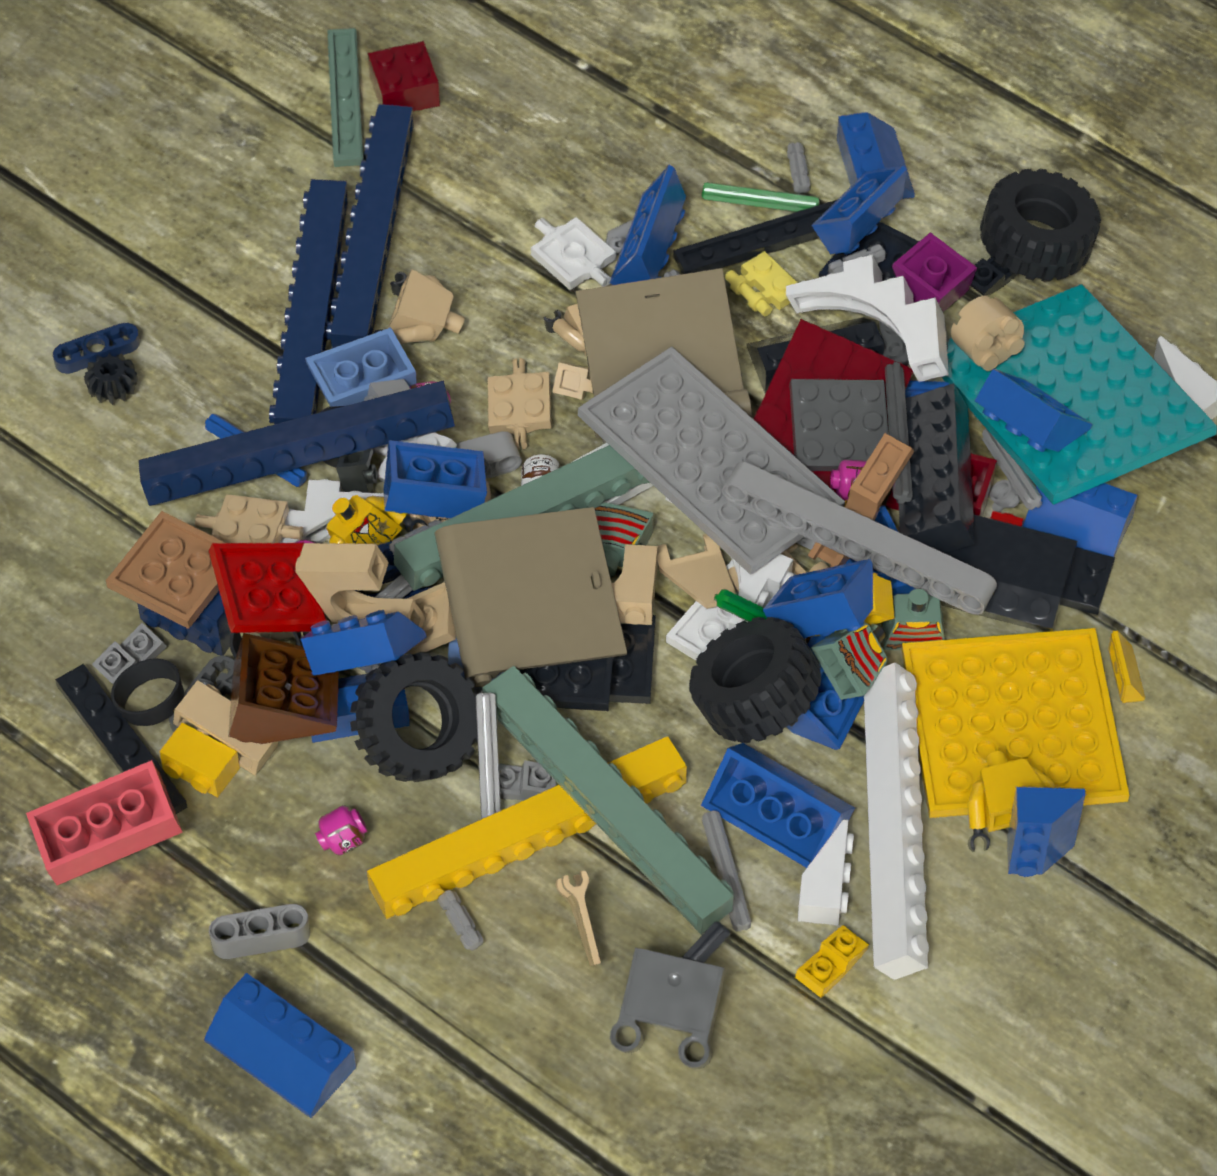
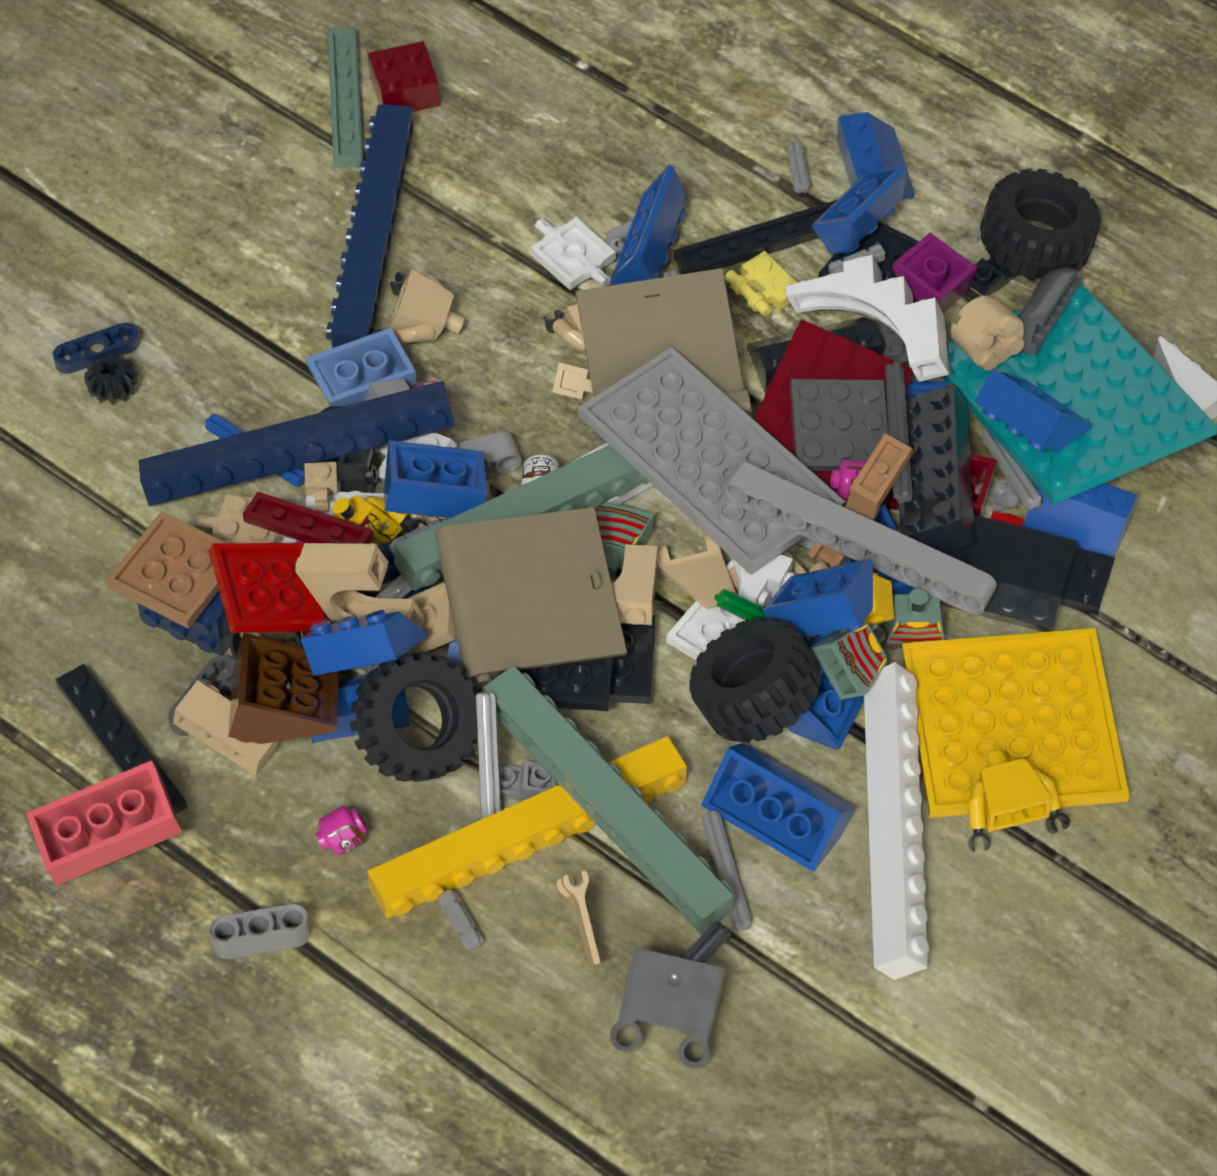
(138, 646): light grey slope -> none
(139, 674): black tyre -> none
(199, 760): yellow brick -> none
(280, 1045): blue slope -> none
(302, 522): none -> dark red plate
(311, 299): dark blue brick -> none
(320, 482): none -> tan plate
(519, 403): tan plate -> none
(758, 197): green axle -> none
(822, 881): white slope -> none
(832, 961): yellow slope -> none
(1042, 828): blue slope -> none
(1047, 306): none -> dark grey brick
(1125, 669): yellow slope -> none

